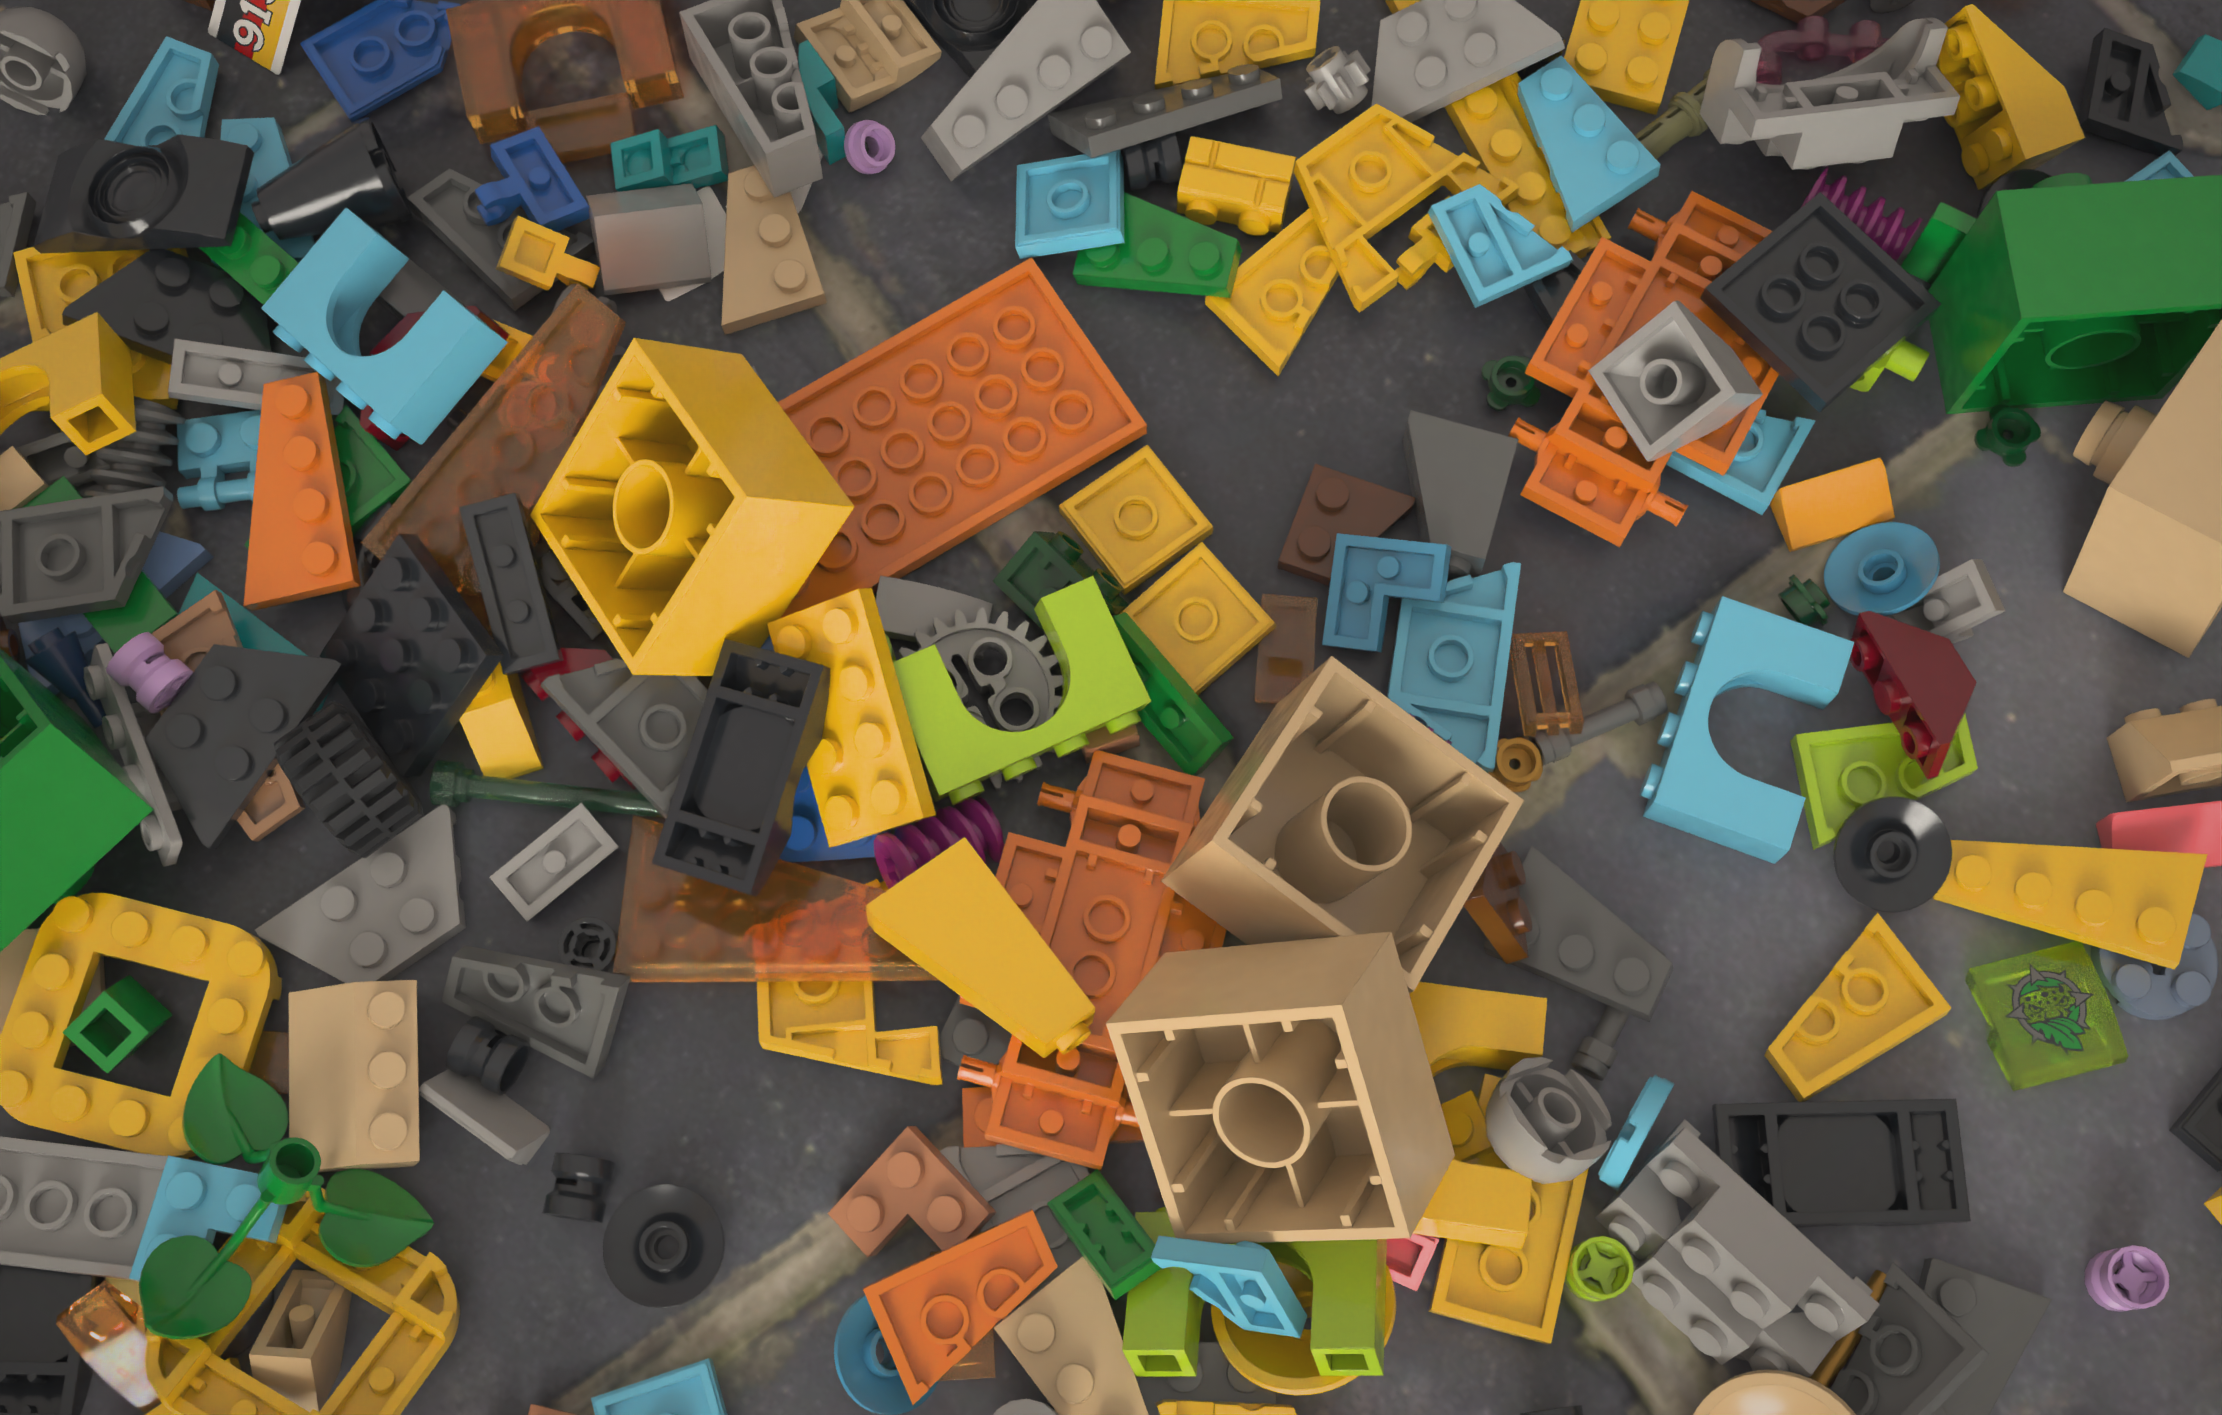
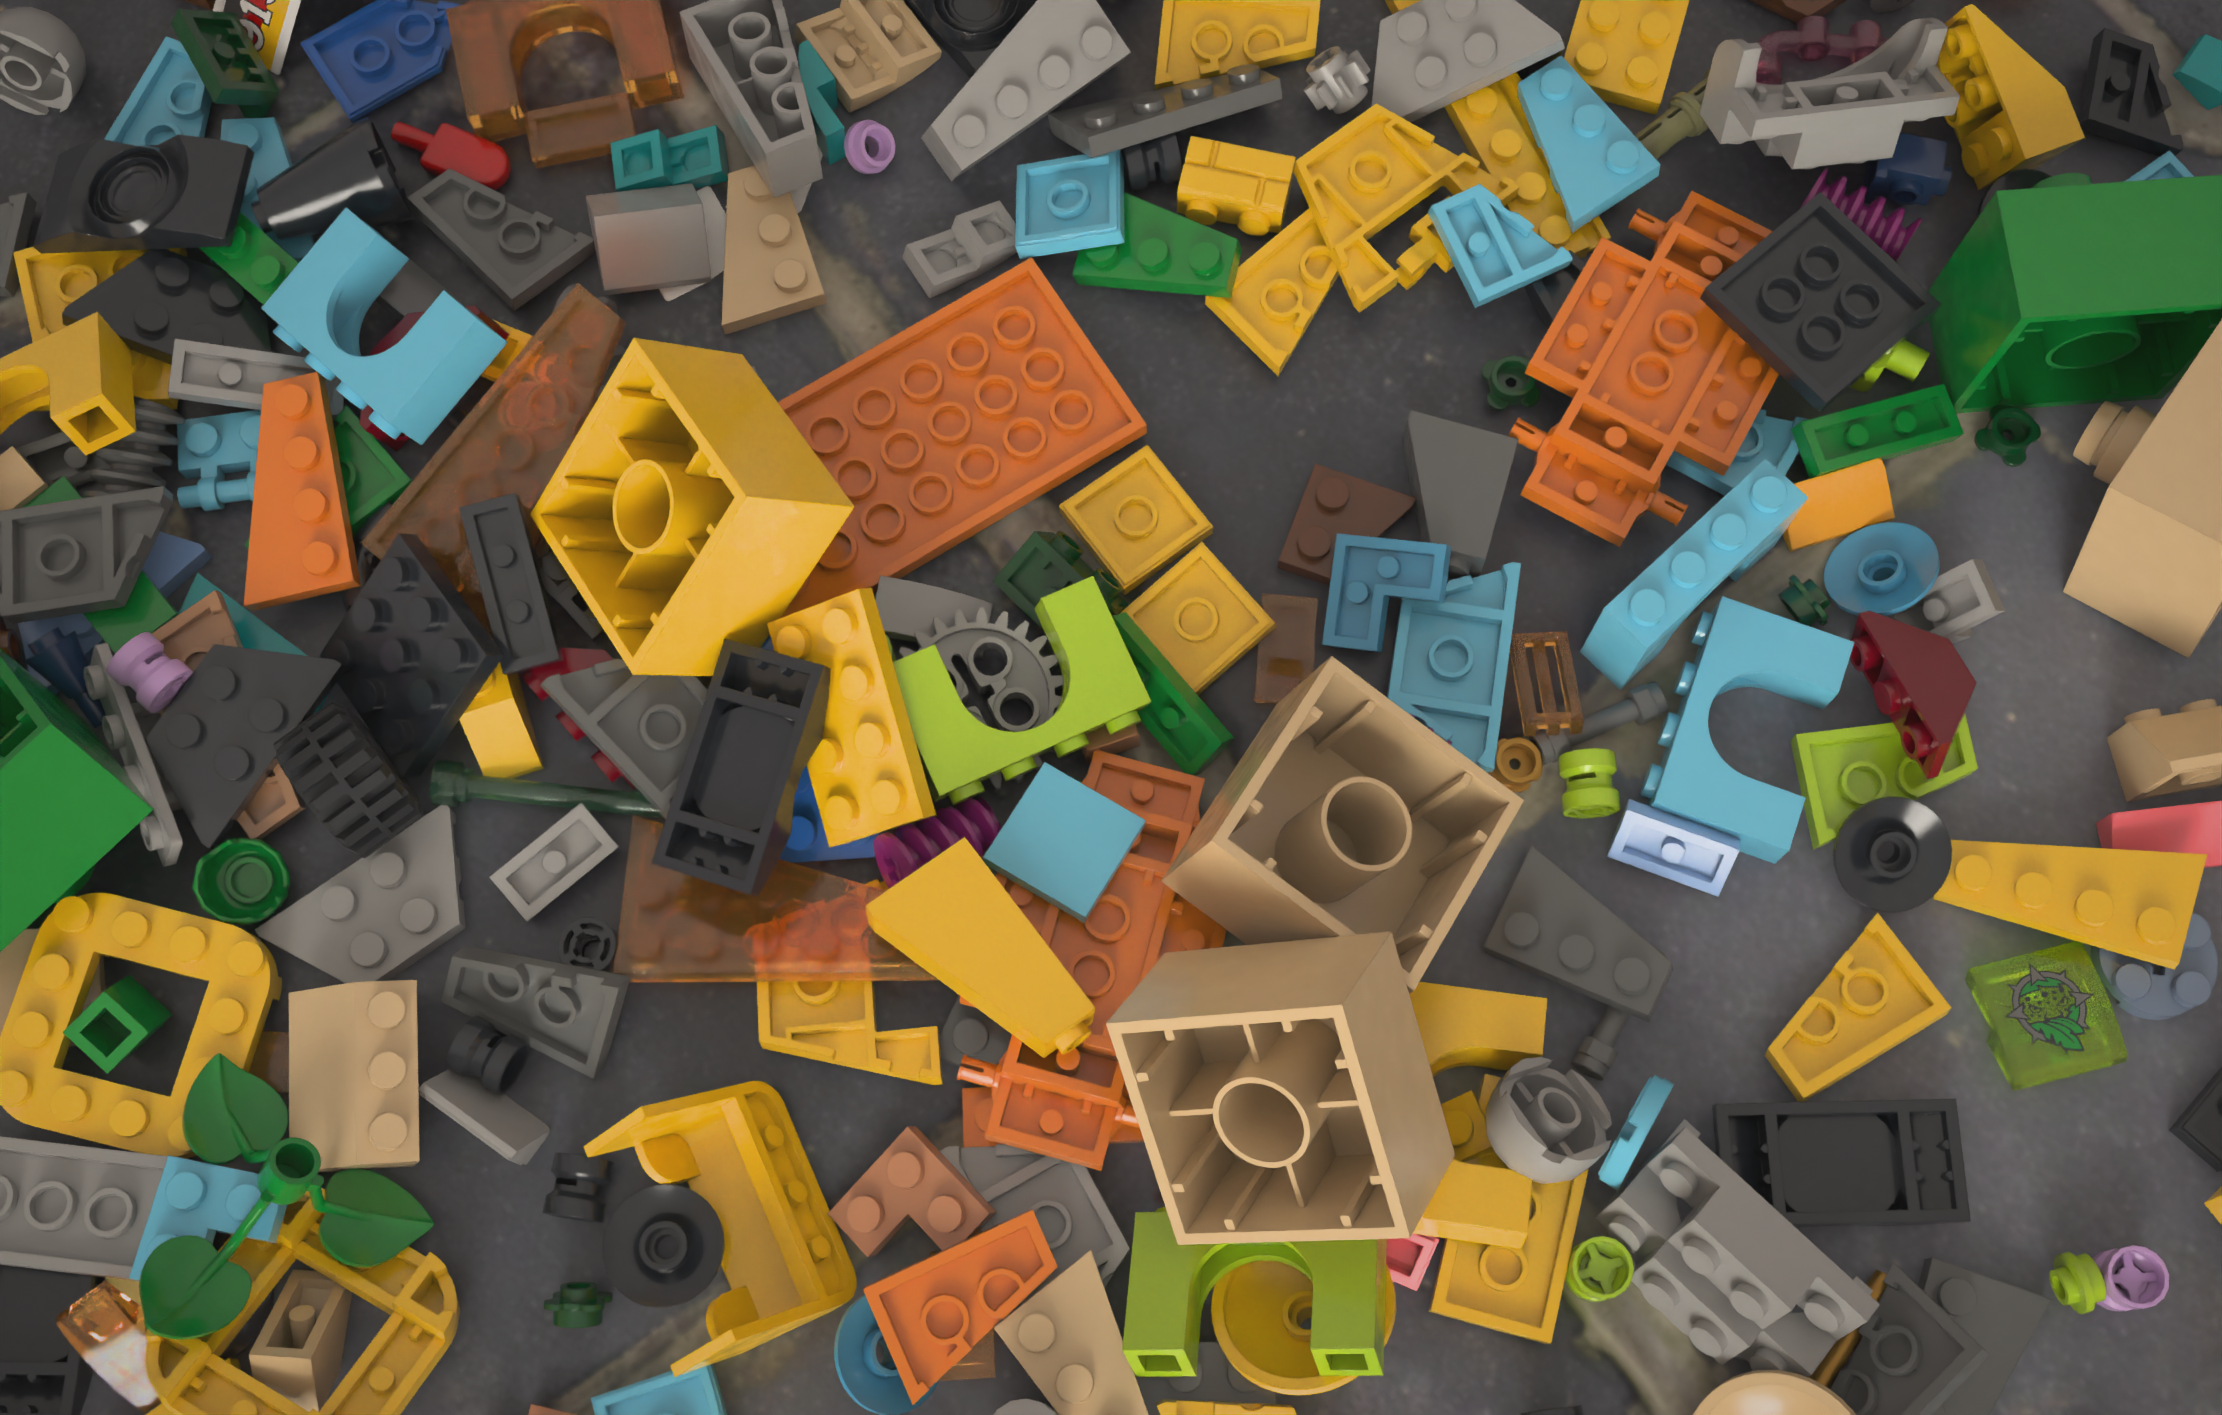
(226, 60): none -> dark green bracket
(241, 881): none -> green hair
(458, 150): none -> red piece
(533, 181): blue plate -> none
(539, 256): yellow plate -> none
(578, 1305): none -> dark green plate
(752, 1169): none -> yellow windscreen
(967, 250): none -> light grey slope
(1064, 842): none -> medium azure tile
(1105, 1233): green plate -> none
(1237, 1280): medium azure wing -> none
(1498, 906): reddish brown wing -> none
(1589, 783): none -> lime wheel
(1674, 382): light grey slope -> none
(1674, 847): none -> light blue plate
(1717, 546): none -> medium azure arch
(1877, 430): none -> green plate
(1912, 172): none -> dark blue brick
(1937, 242): green tile -> none
(2077, 1281): none -> lime plate

